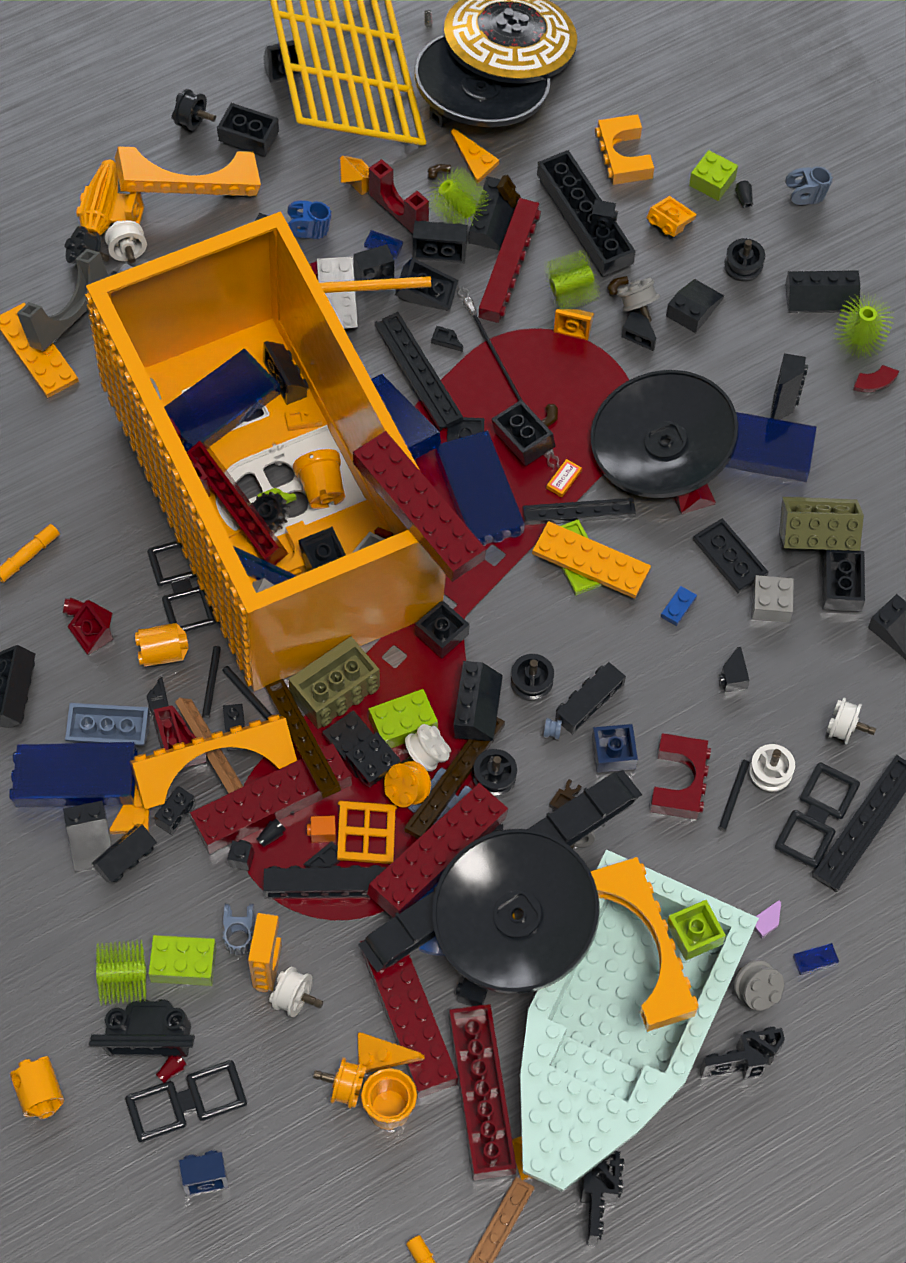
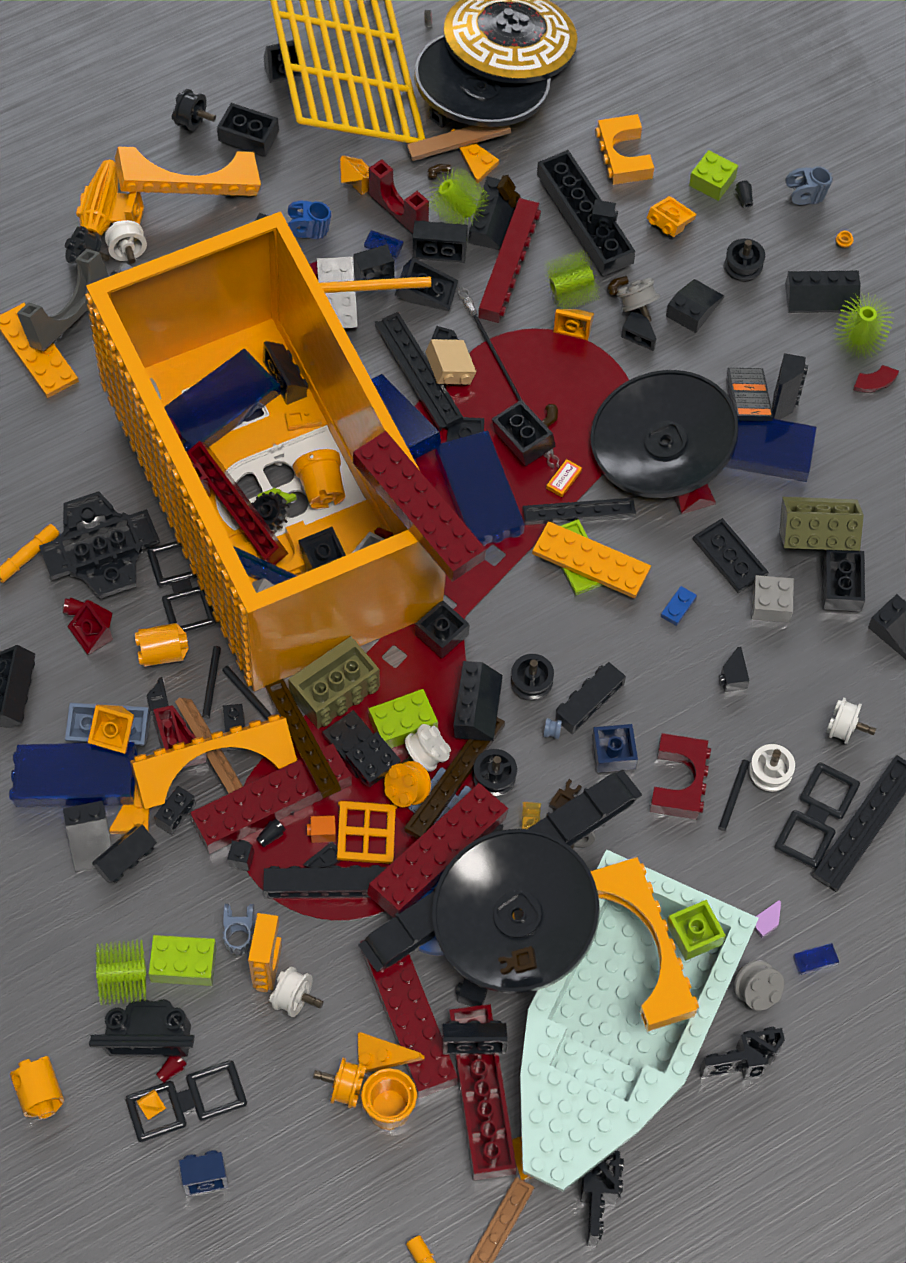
(99, 544): none -> black plate
(111, 727): none -> light orange slope
(151, 1104): none -> light orange tile
(450, 361): none -> tan brick
(454, 140): none -> medium nougat tile
(474, 1037): none -> black slope
(521, 961): none -> dark brown plate
(530, 814): none -> clear yellow leg
(750, 394): none -> tile
(842, 236): none -> light orange plate

